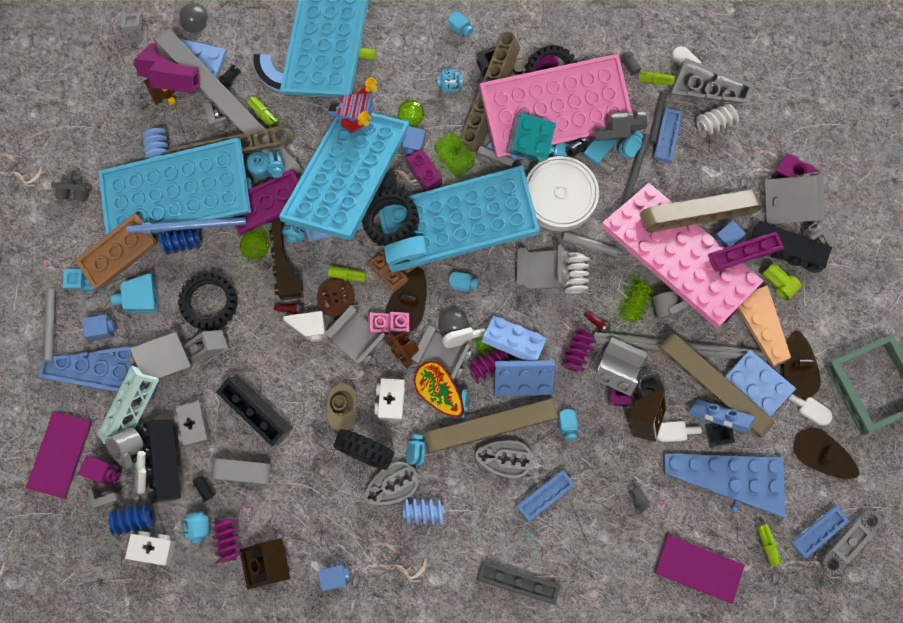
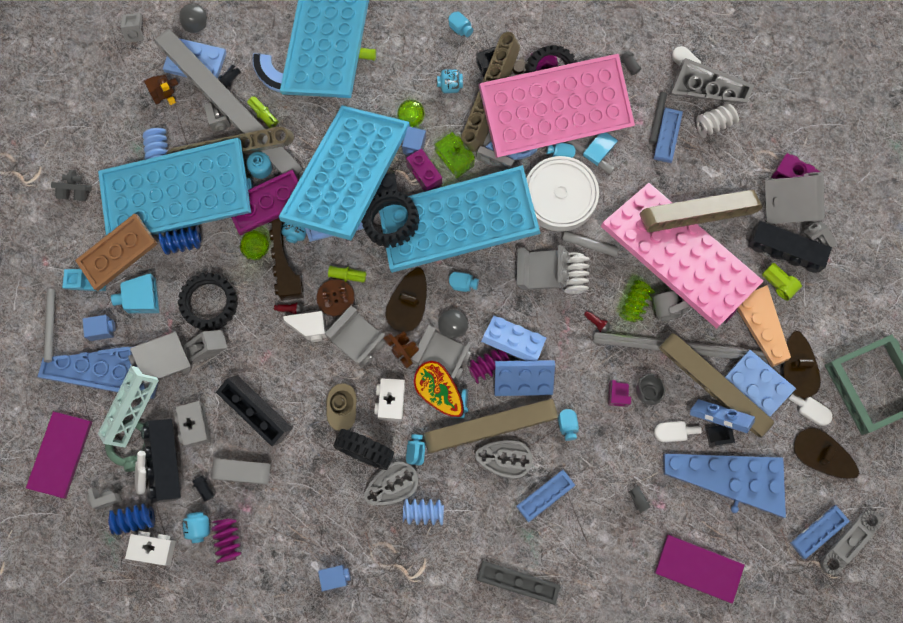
(99, 470): magenta brick -> none
(124, 446): light grey piece -> none
(149, 228): medium blue bar -> none
(164, 73): magenta arch -> none
(264, 563): dark brown slope -> none
(277, 167): medium azure arm -> none
(356, 109): torso -> none
(388, 323): bright pink slope -> none
(393, 280): medium nougat slope -> none
(405, 249): medium azure slope -> none
(461, 337): white piece -> none
(482, 347): clear neon green plate -> none
(531, 137): teal brick -> none
(577, 351): magenta piece -> none
(579, 146): black pin -> none
(620, 126): dark grey plate -> none
(620, 366): light grey panel -> none
(631, 145): medium azure arm -> none
(636, 169): dark grey bar -> none
(648, 415): dark brown slope -> none
(656, 78): lime axle -> none
(729, 235): medium blue brick -> none
(745, 251): magenta tile -> none
(769, 545): lime axle -> none

